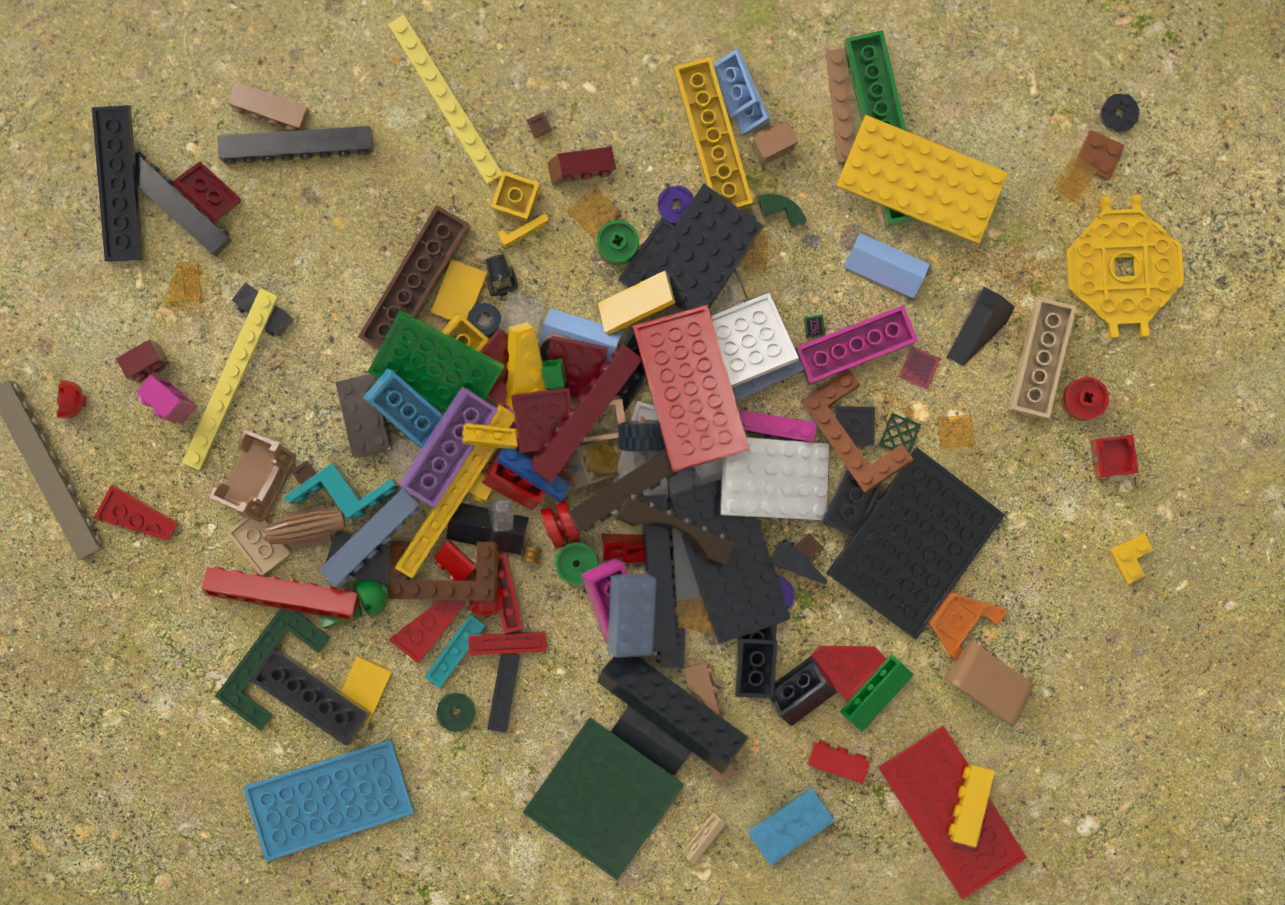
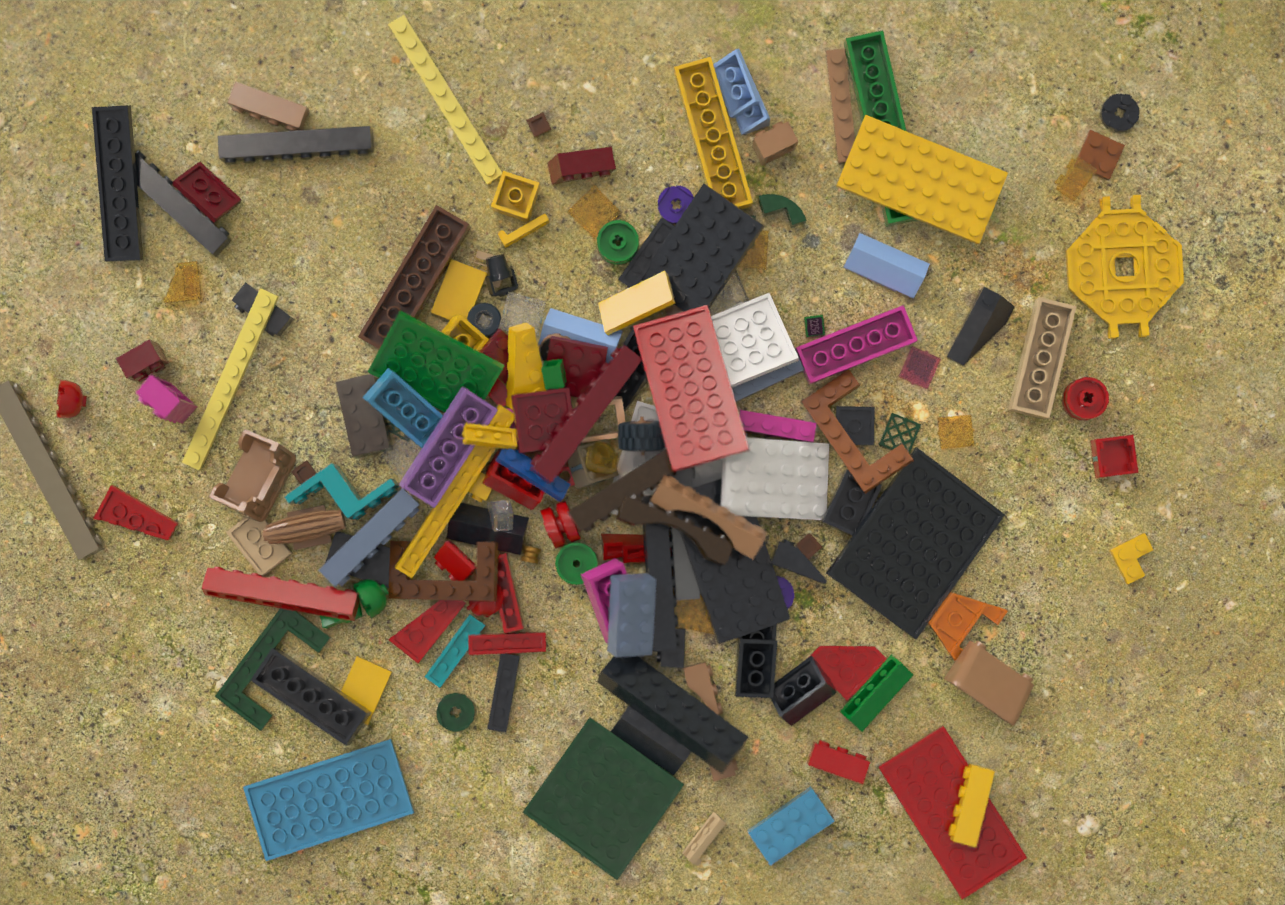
(675, 496): none -> medium nougat arch

